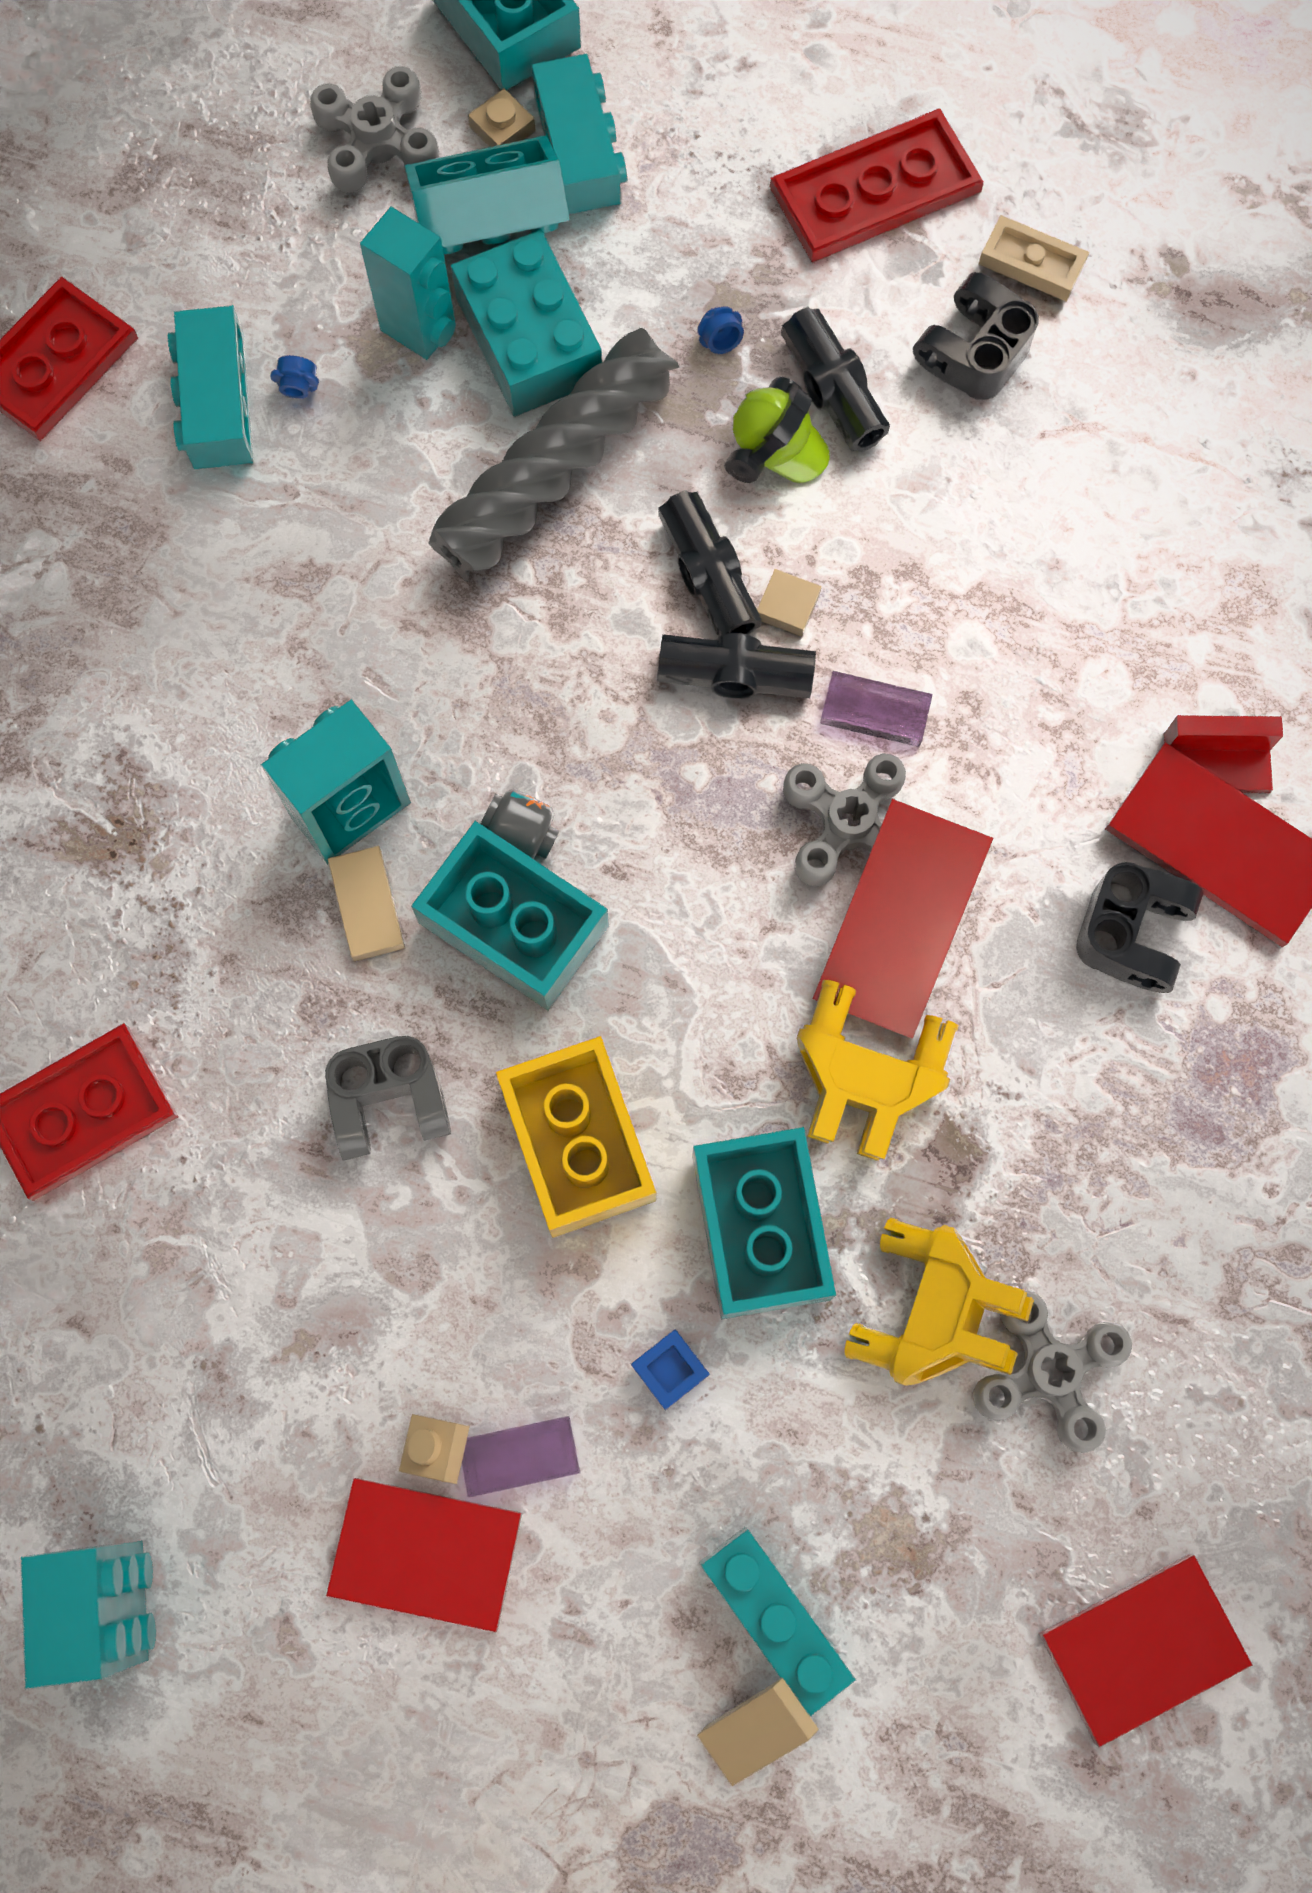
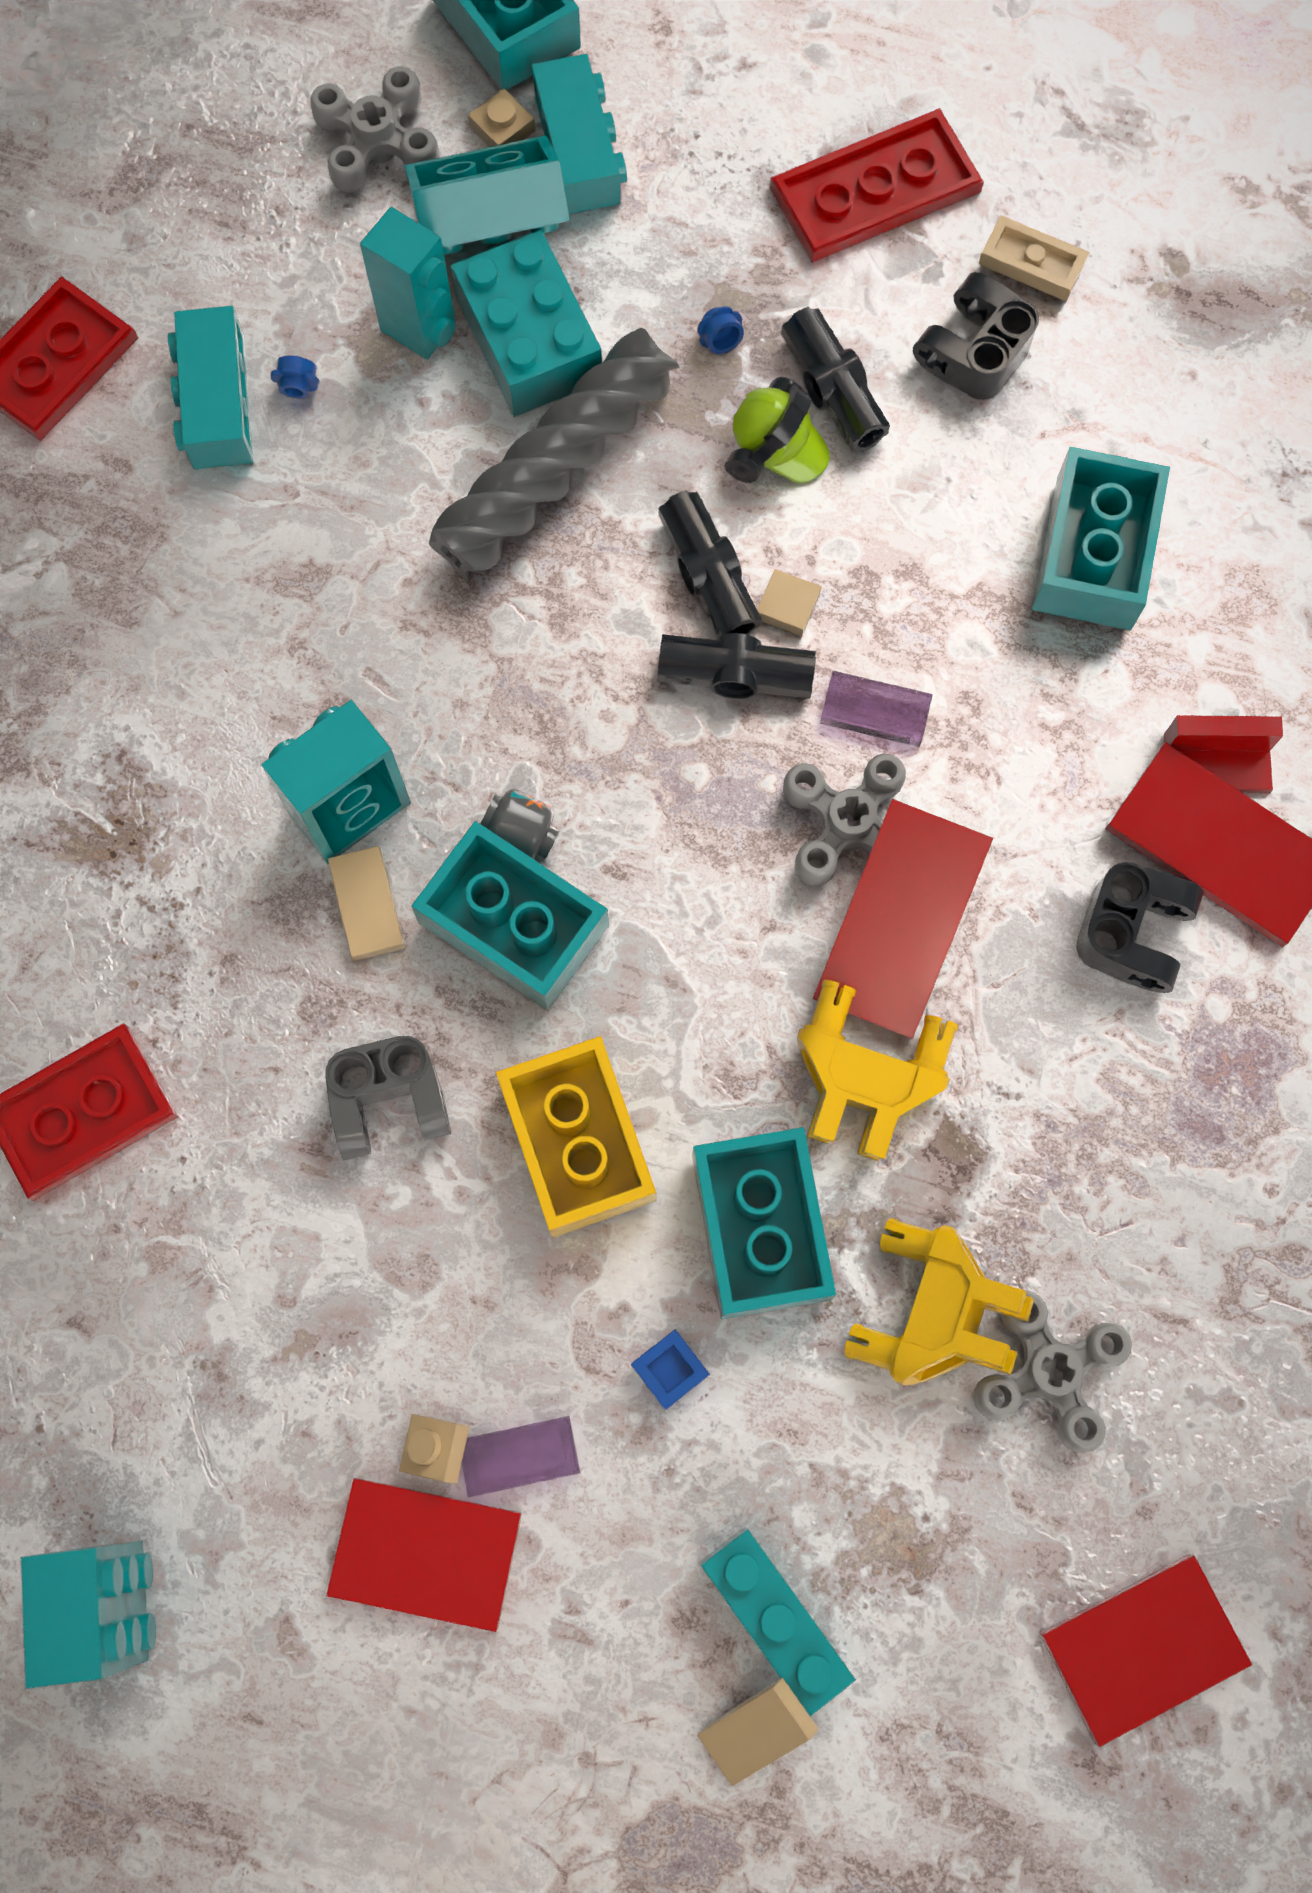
(1101, 538): none -> teal brick

